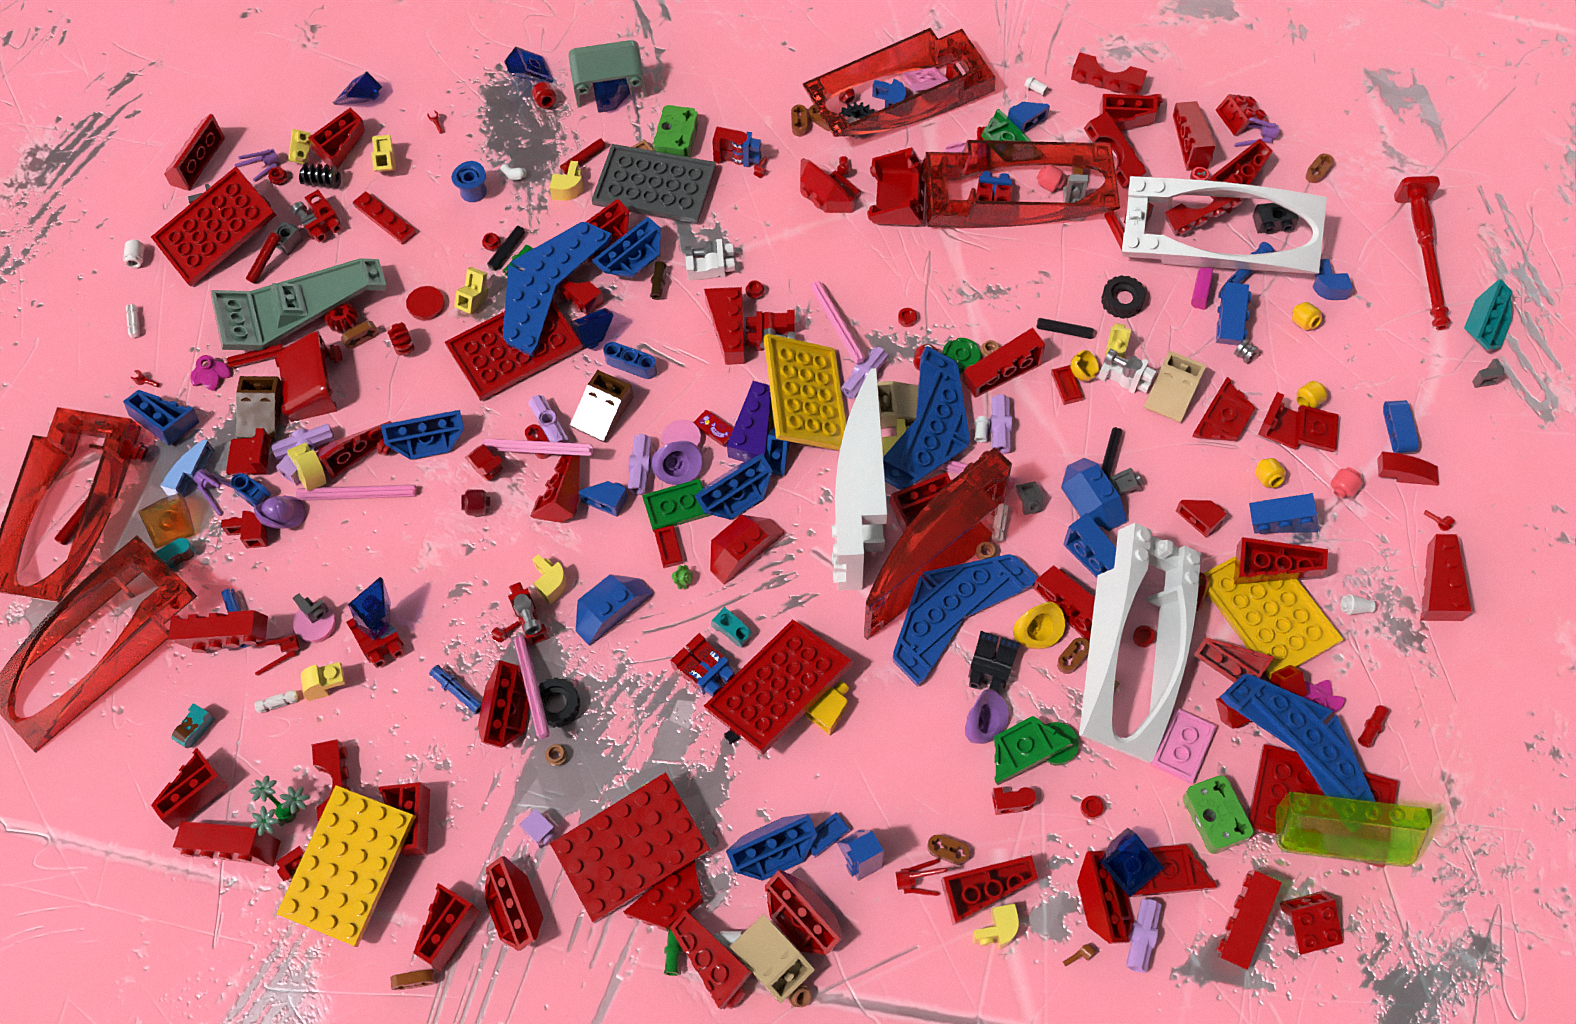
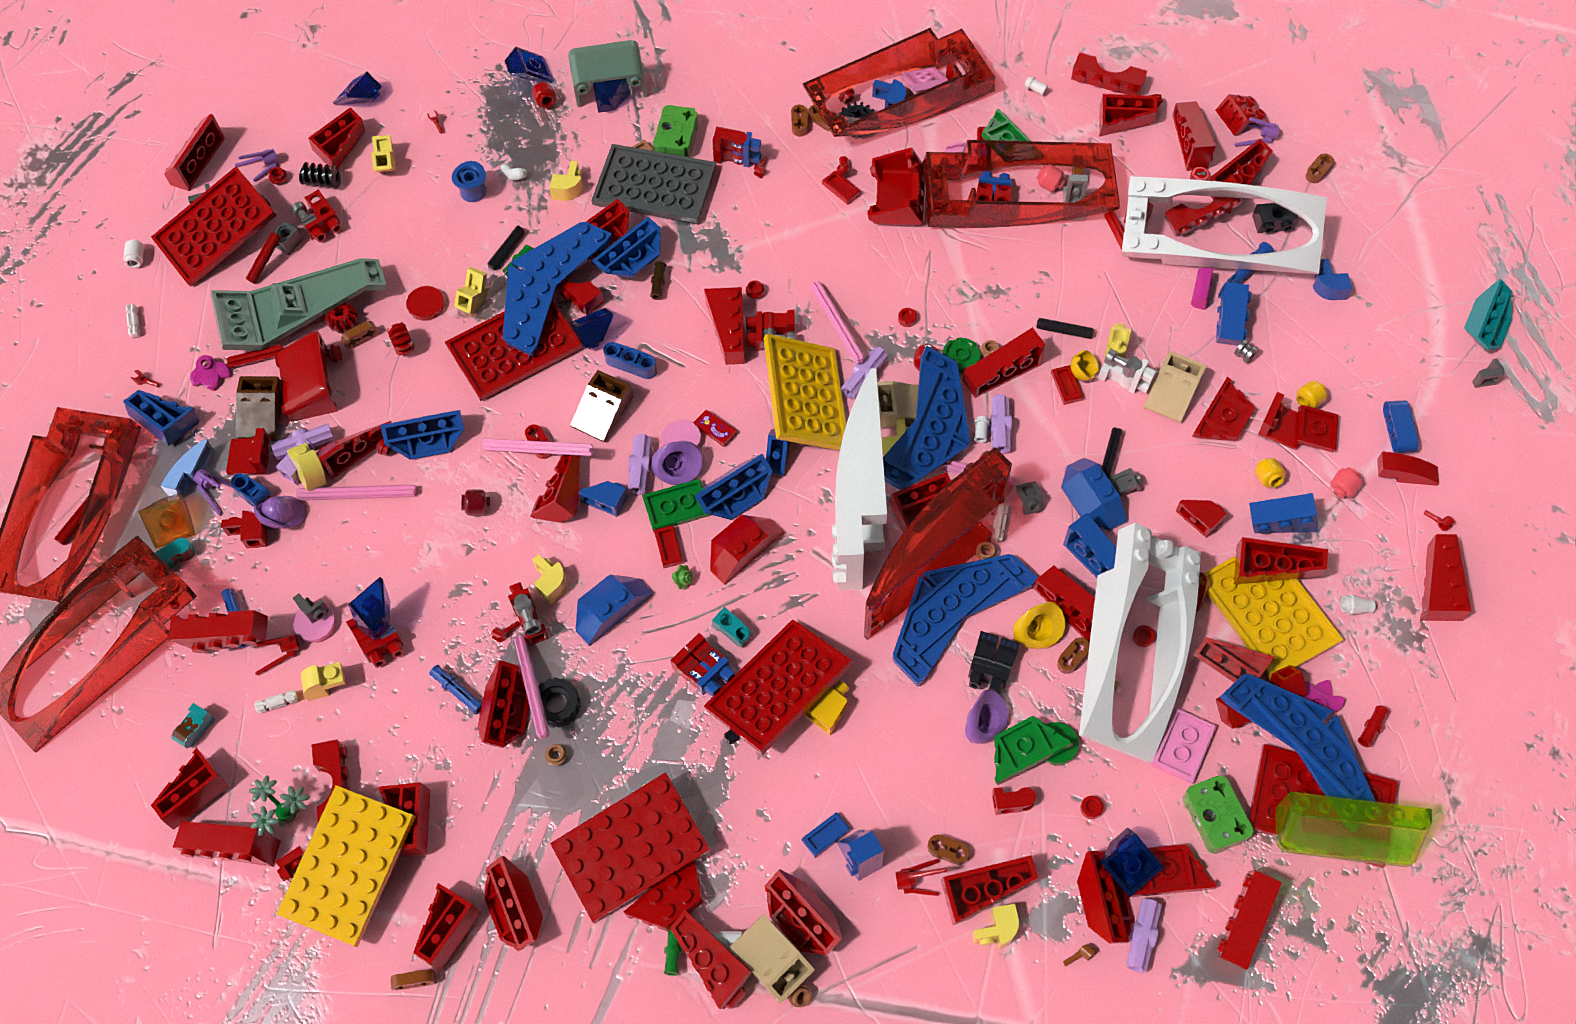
(139, 451): red plate -> none
(299, 146): light yellow hips -> none
(384, 217): red plate -> none
(484, 462): red brick -> none
(491, 241): red plate -> none
(538, 829): lavender brick -> none
(544, 414): lavender piece -> none
(584, 155): red axle -> none
(713, 262): white hips -> none
(752, 426): dark purple wedge -> none
(773, 847): blue wedge -> none
(823, 189): red wedge -> none
(1028, 114): blue slope -> none
(1104, 130): red arch -> none
(1127, 284): black tyre -> none
(1306, 316): yellow head -> none
(1313, 921): red bracket -> none
(1418, 192): red piece -> none

